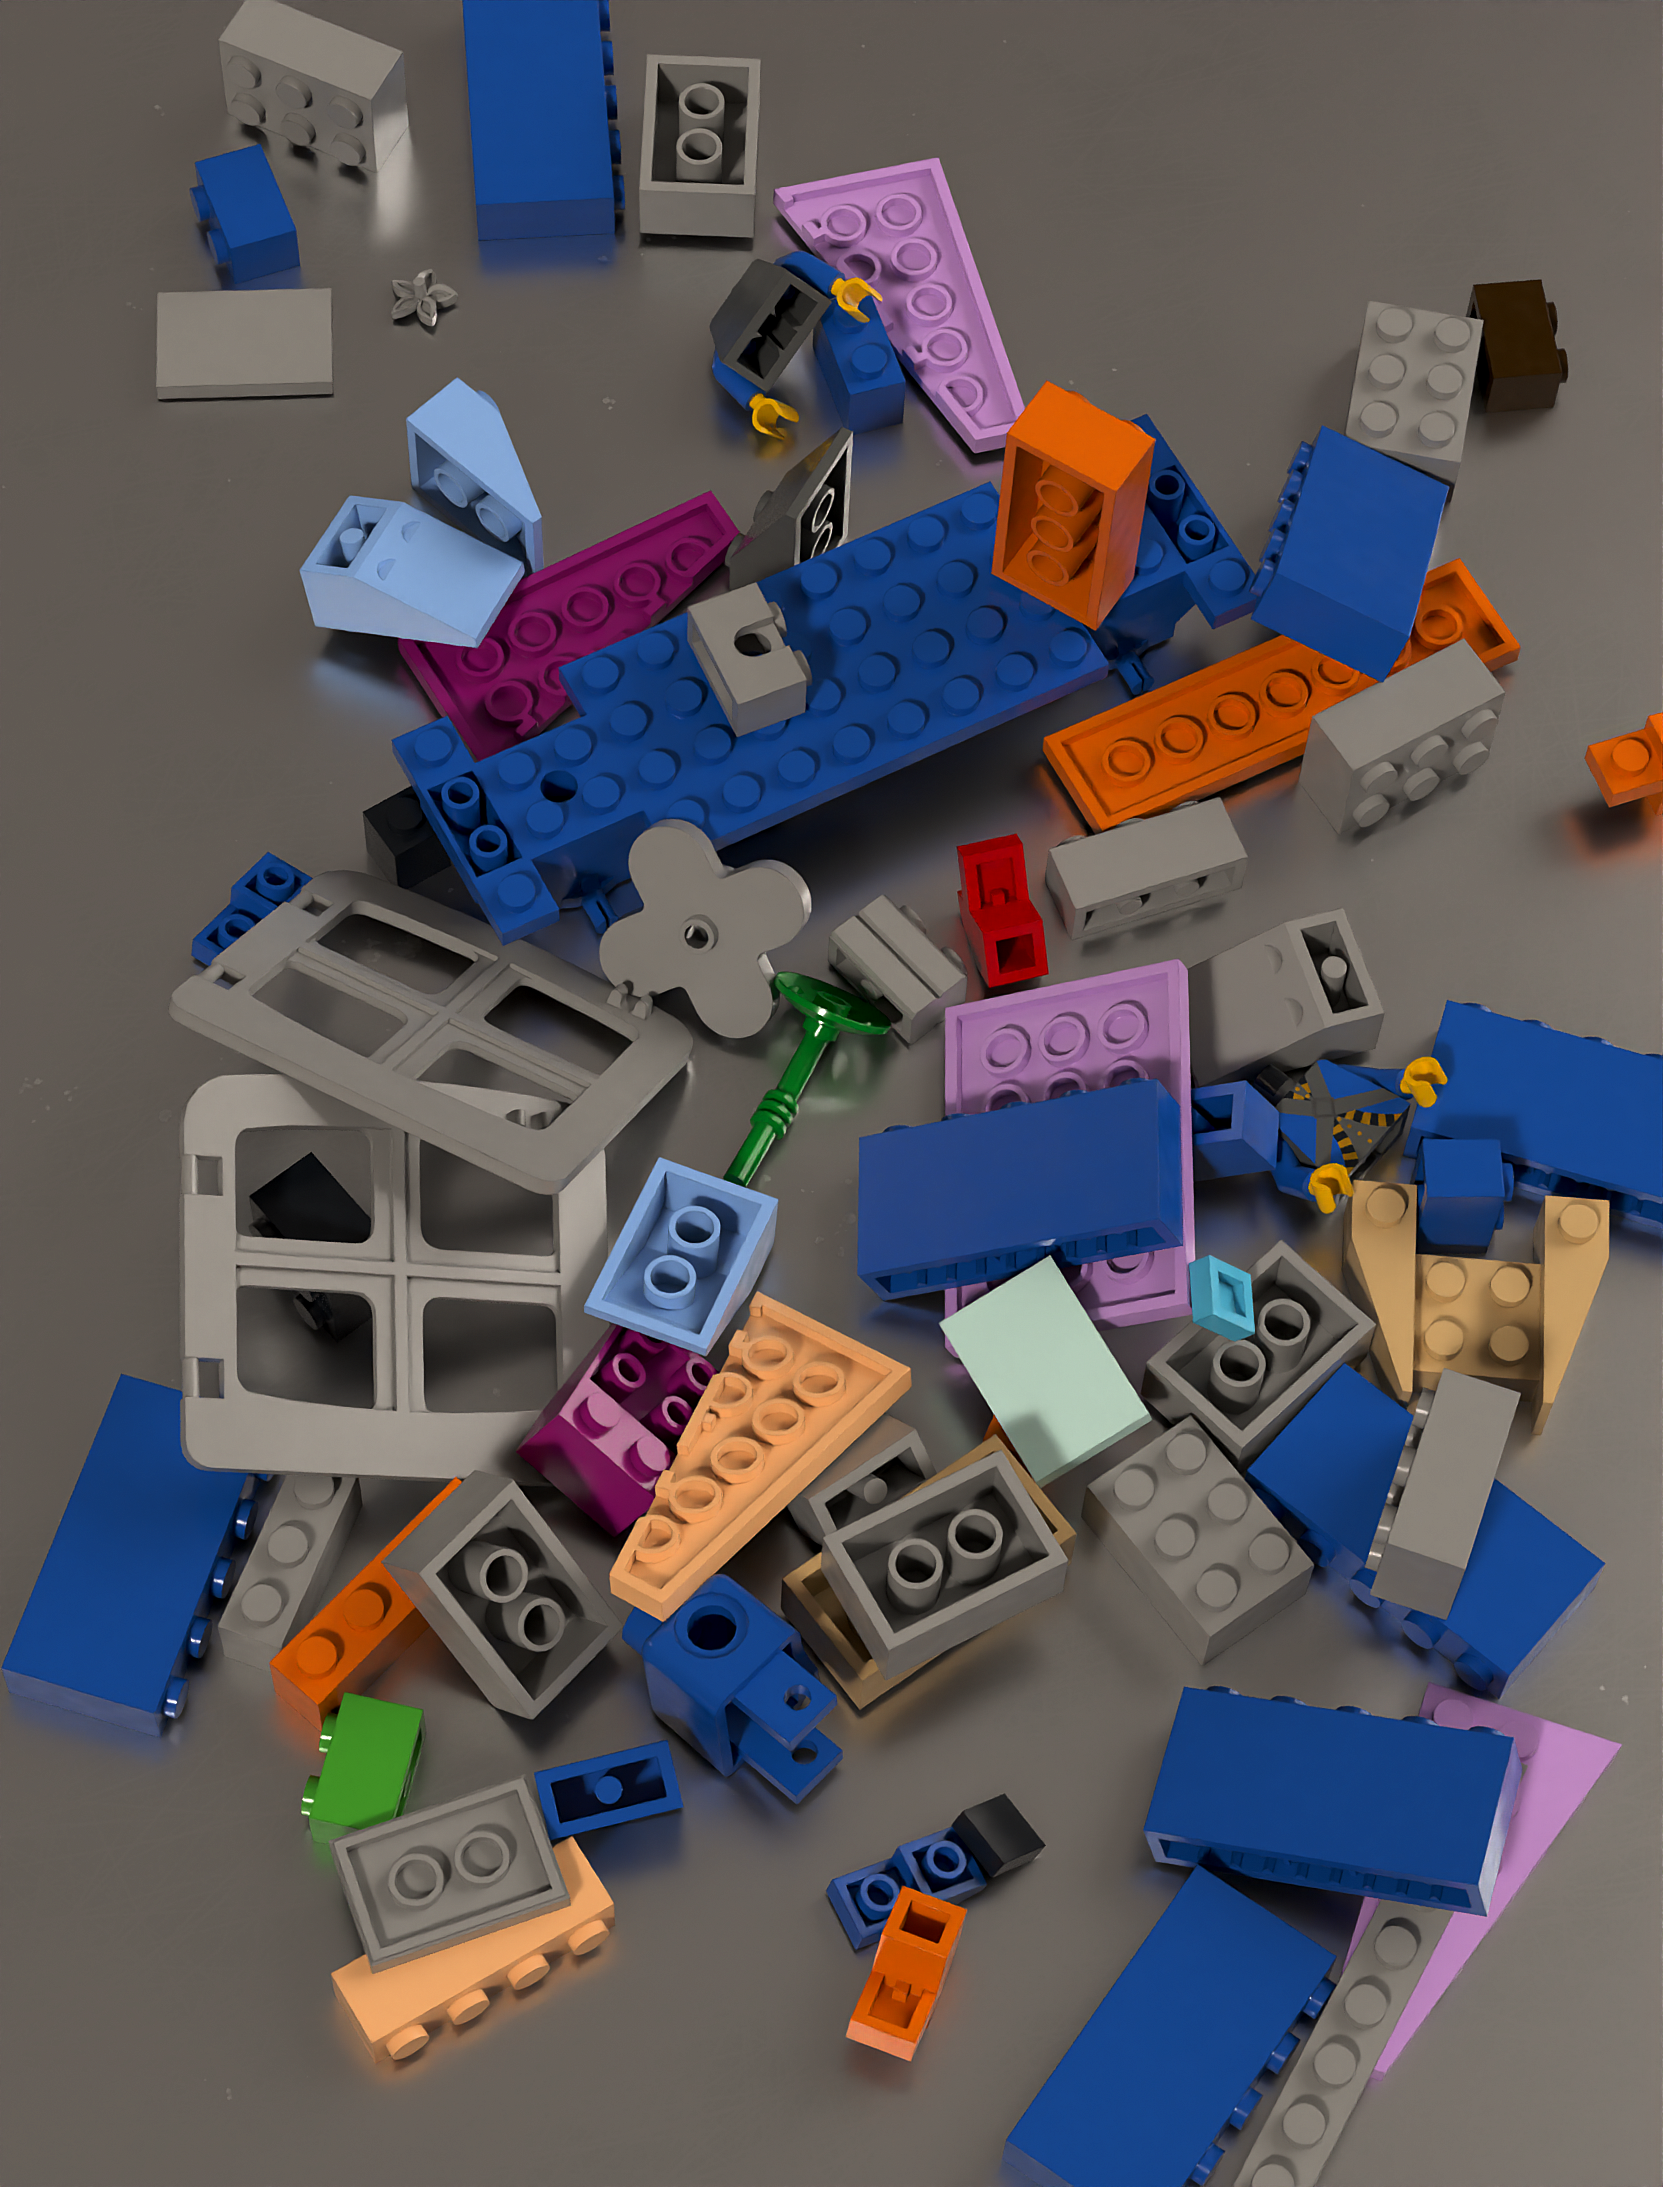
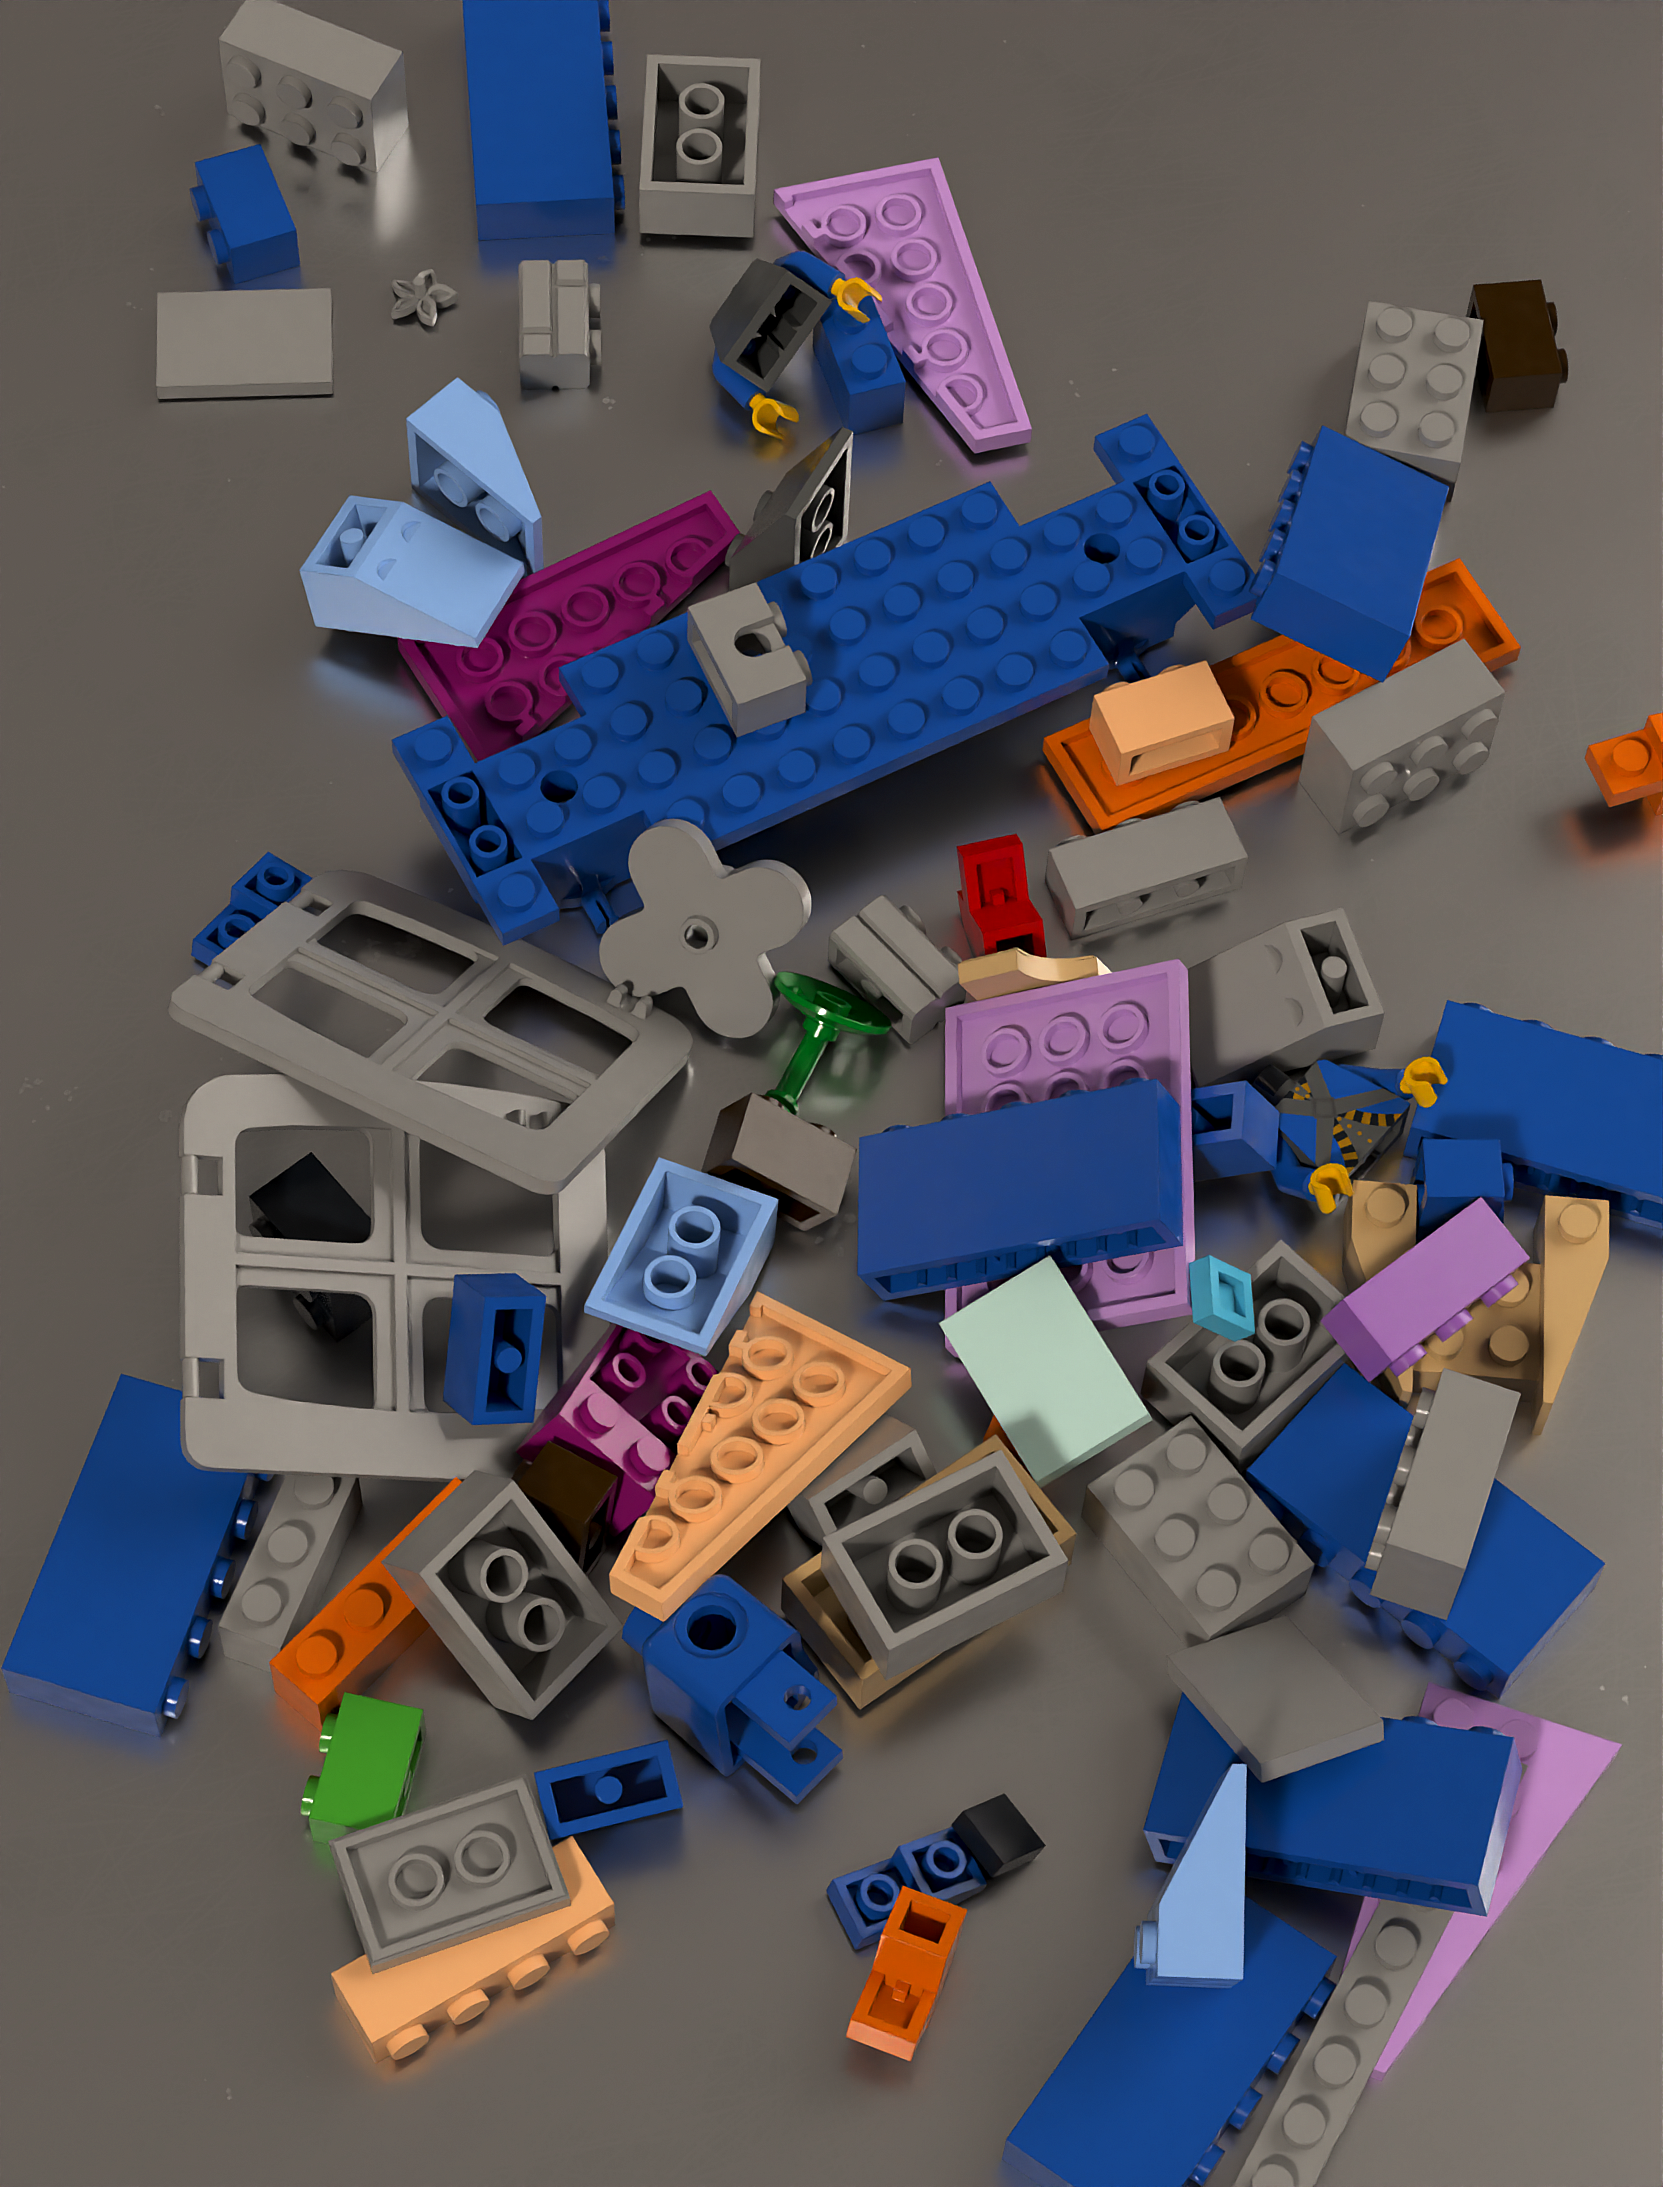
(403, 840): black brick -> none
(494, 1348): none -> blue brick
(555, 324): none -> light grey brick
(571, 1499): none -> dark brown brick
(781, 1157): none -> brick
(1018, 971): none -> tan tile
(1071, 504): orange brick -> none
(1161, 722): none -> light nougat piece
(1198, 1915): none -> light blue slope
(1275, 1698): none -> light grey tile
(1427, 1292): none -> medium lavender brick

